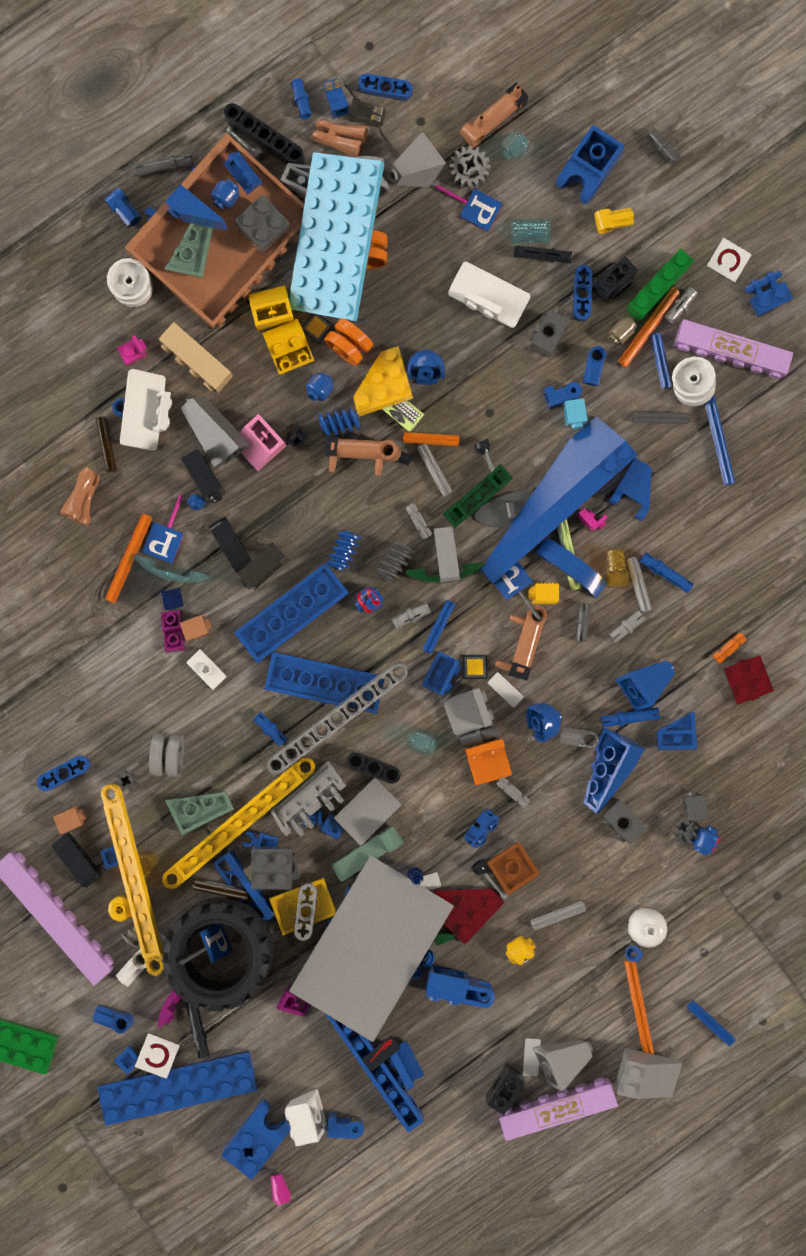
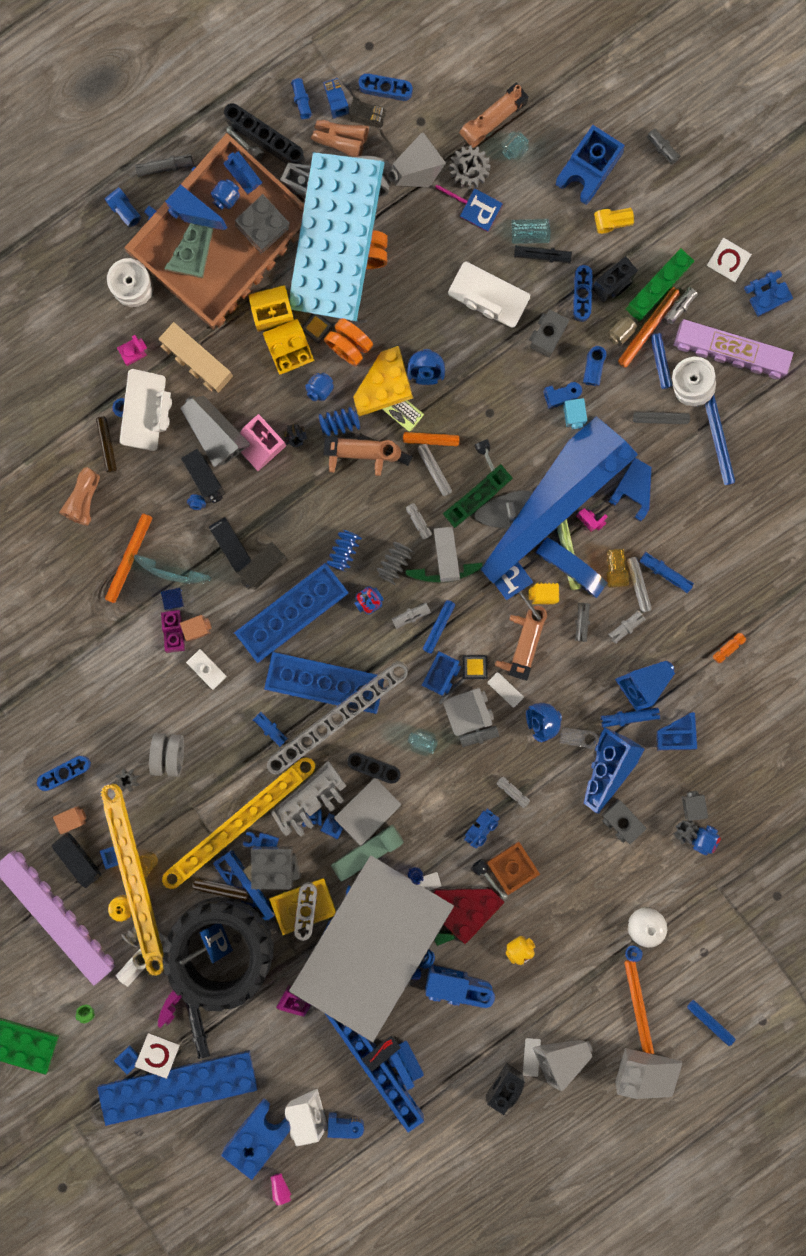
(85, 1014): none -> bright green plate
(110, 1018): blue piece -> none
(163, 540): blue piece -> none
(198, 810): sand green wing -> none
(488, 761): orange bracket -> none
(558, 915): light grey axle -> none
(558, 1108): lavender brick -> none
(748, 679): dark red plate -> none

